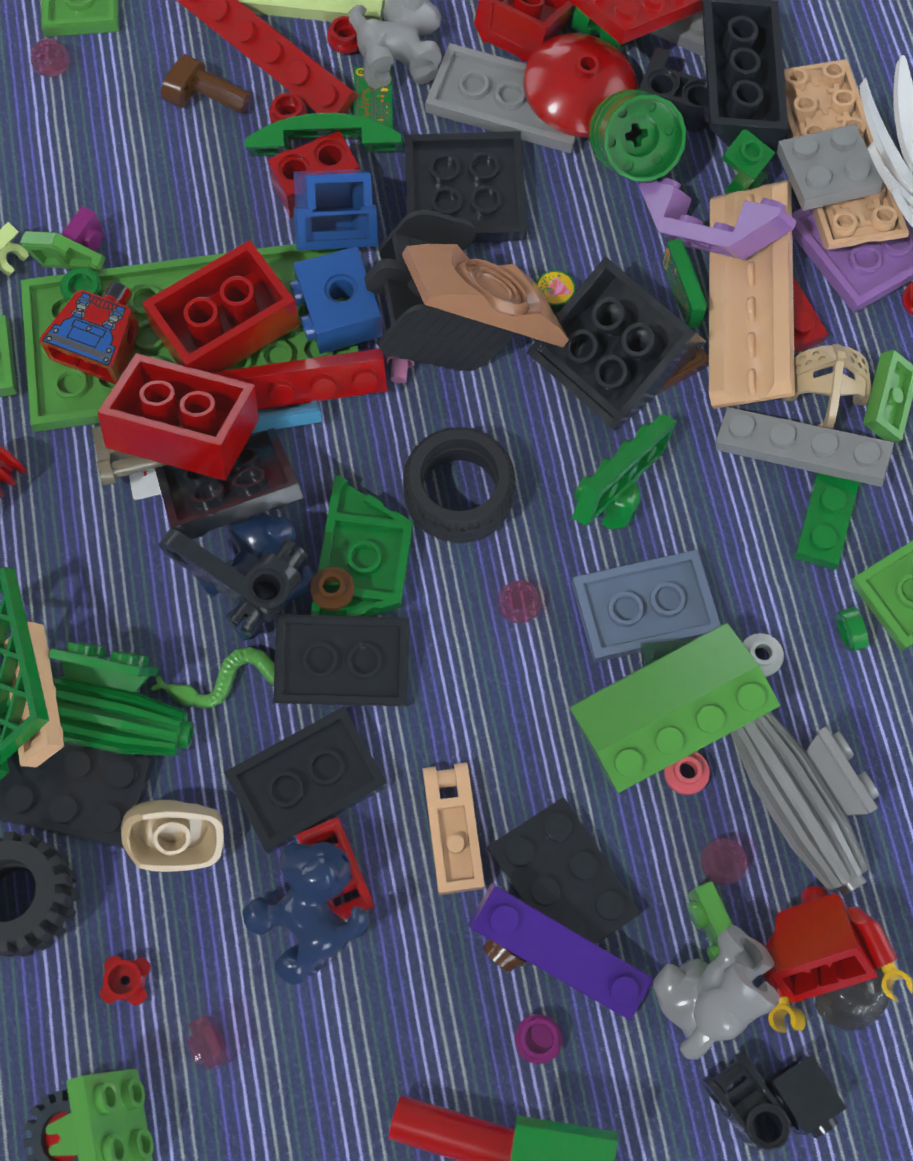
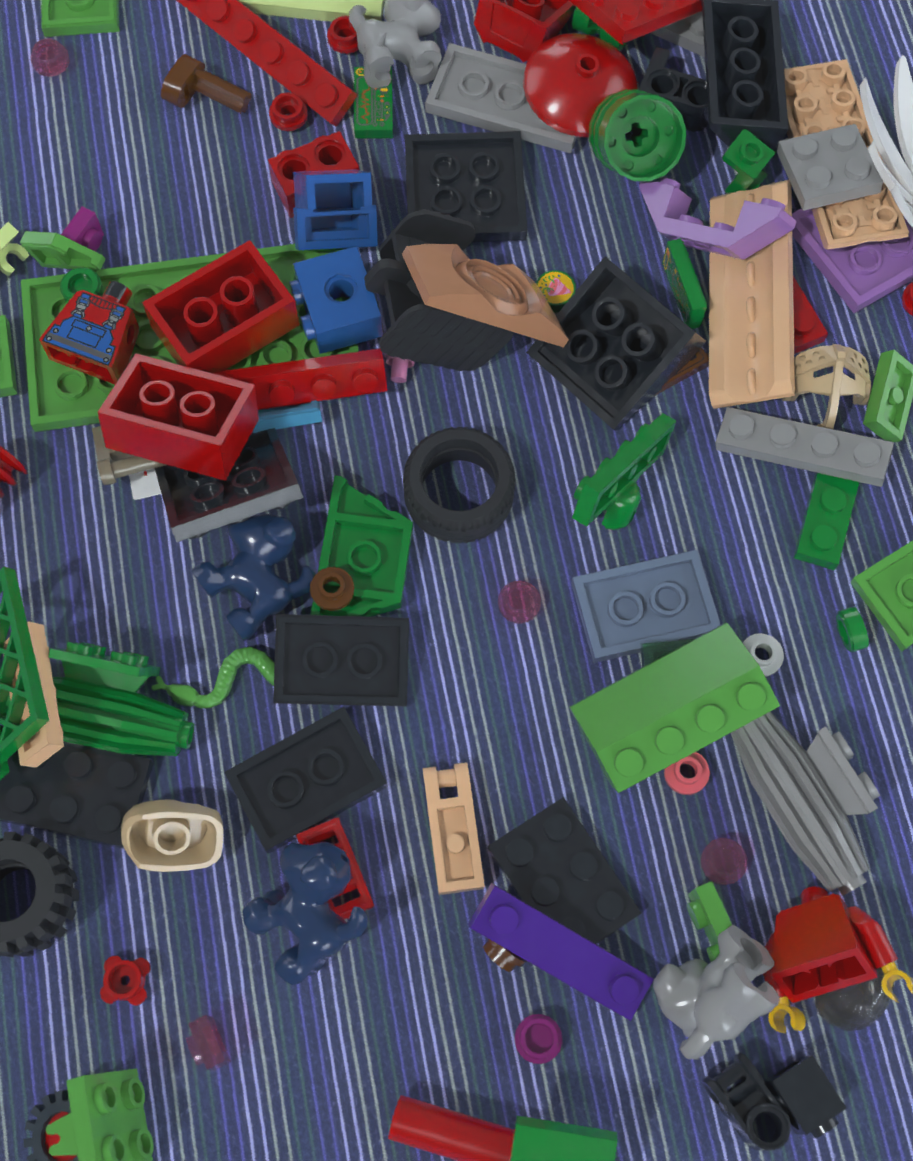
(275, 569): black piece -> none
(277, 136): green slope -> none

